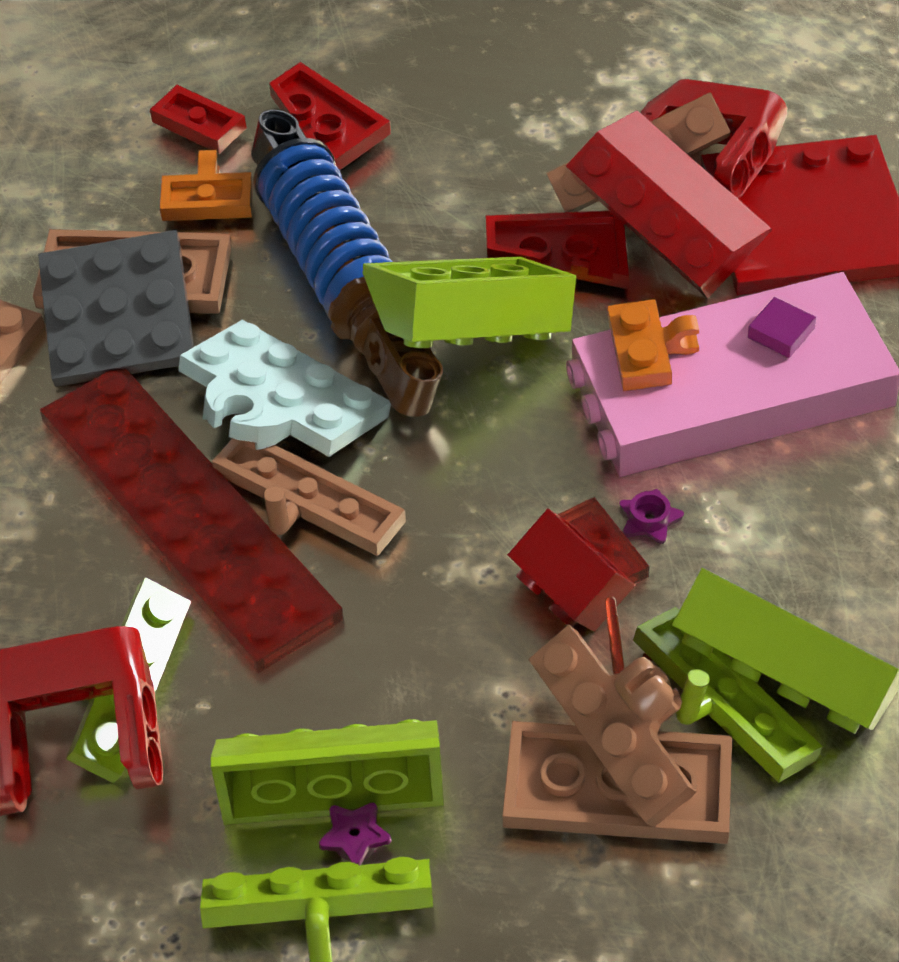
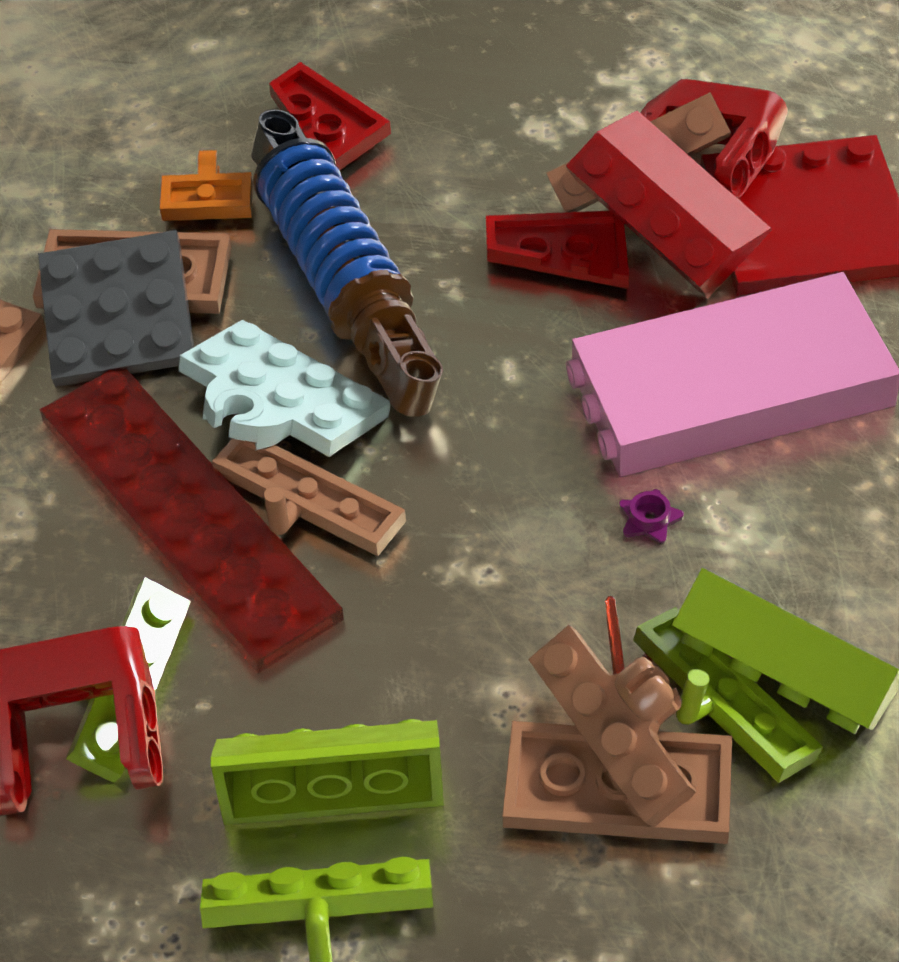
(198, 118): red plate -> none
(358, 847): magenta plate -> none
(471, 299): lime slope -> none
(569, 570): red brick -> none
(607, 537): clear red plate -> none
(644, 344): orange plate -> none
(781, 327): magenta tile -> none

